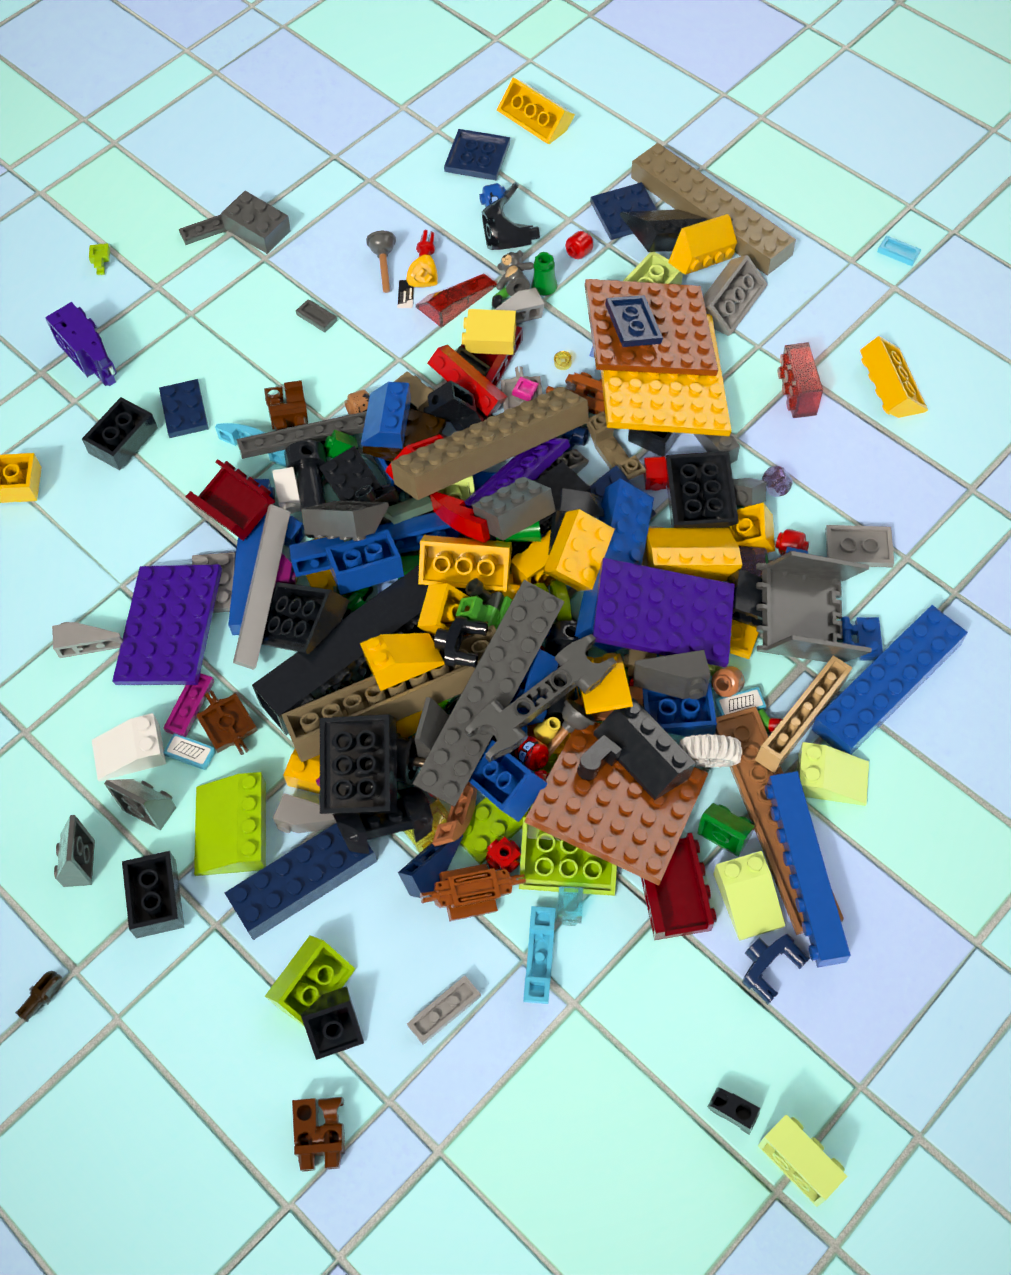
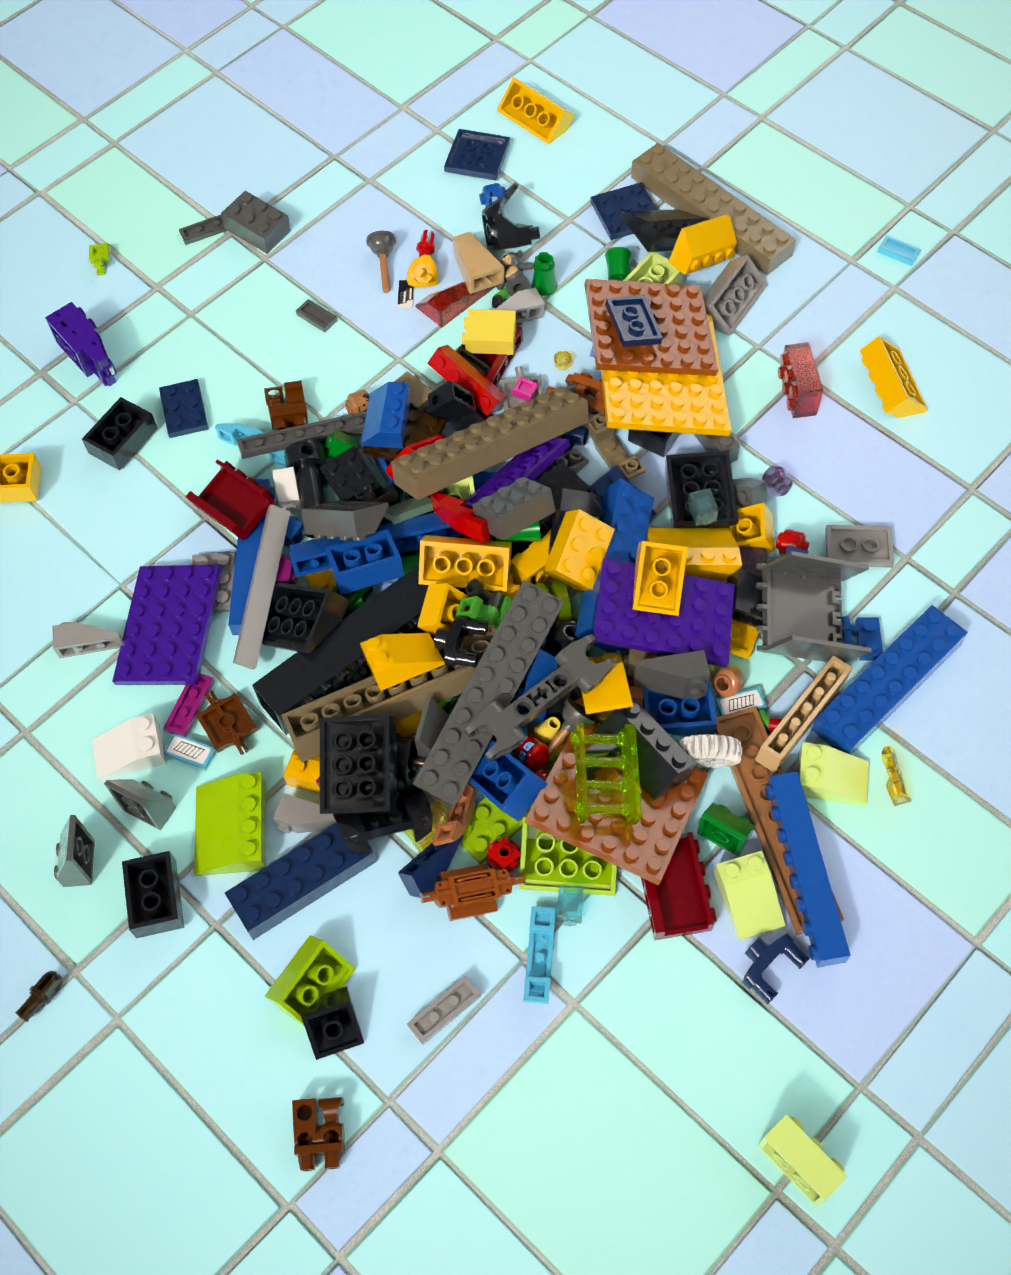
(476, 263): none -> tan slope
(579, 245): red head -> none
(618, 263): none -> green plant
(627, 762): none -> clear neon green fence
(656, 473): red brick -> none
(659, 577): none -> yellow slope
(703, 507): none -> clear light blue brick
(734, 1109): black leg -> none
(896, 783): none -> clear yellow slope

